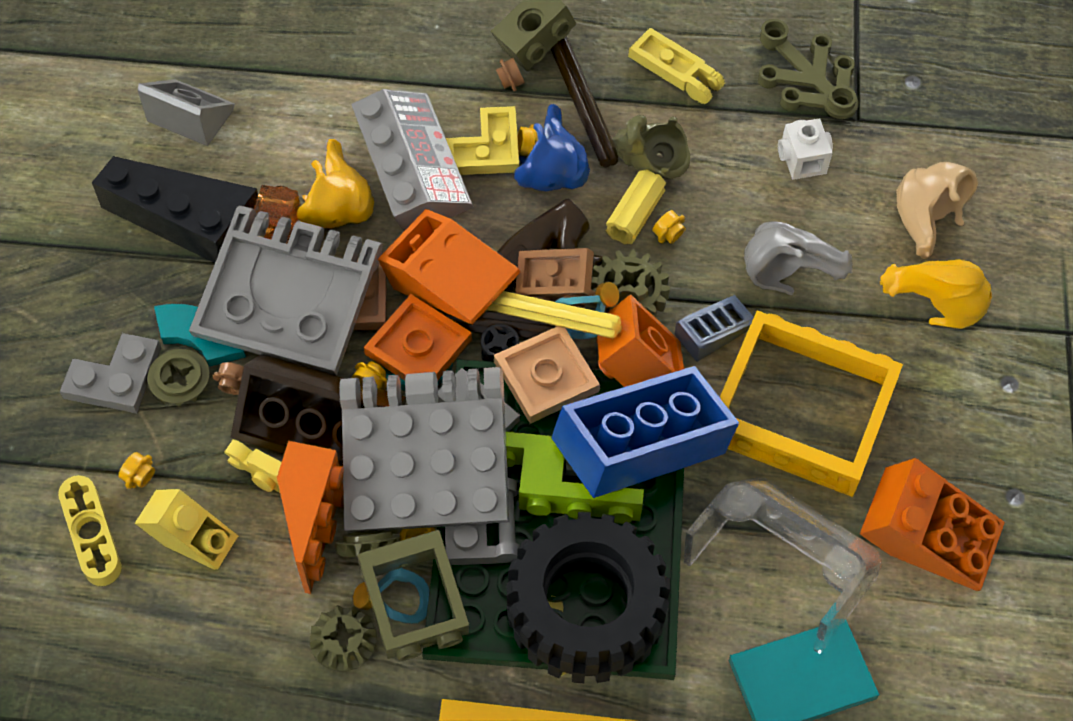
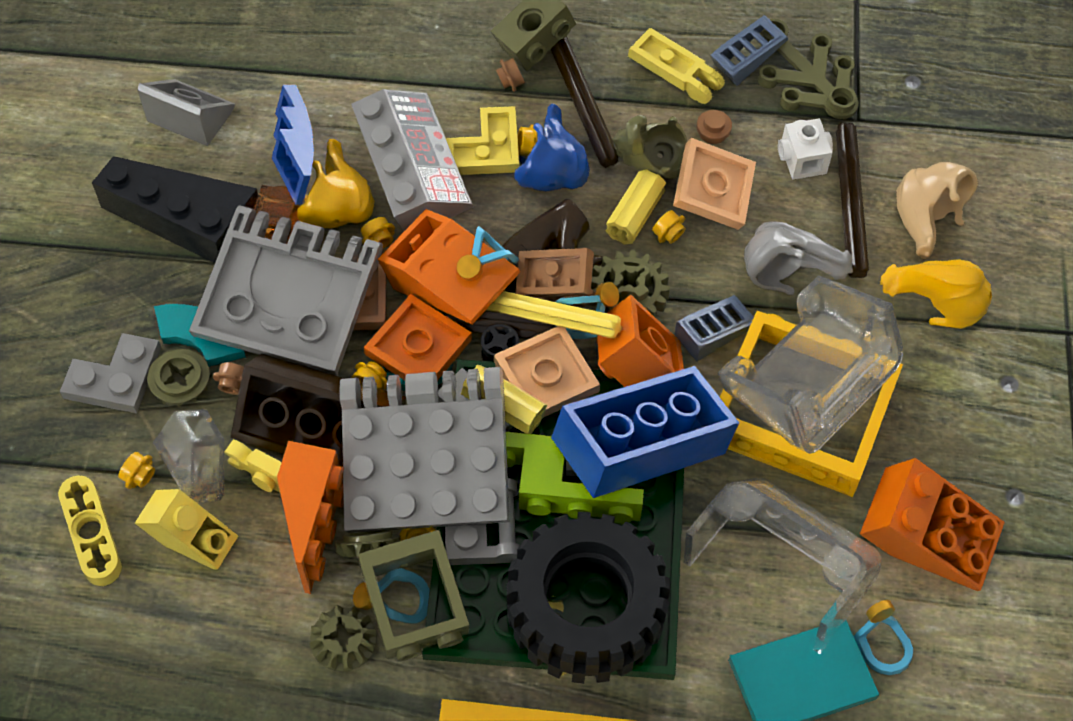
(194, 454): none -> clear slope
(294, 143): none -> slope
(379, 231): none -> yellow plate
(471, 266): none -> piece
(520, 407): none -> light yellow axle
(714, 126): none -> medium nougat plate
(714, 183): none -> light nougat plate
(740, 71): none -> sand blue slope
(822, 366): none -> clear windscreen
(852, 198): none -> dark brown axle
(882, 613): none -> medium azure piece

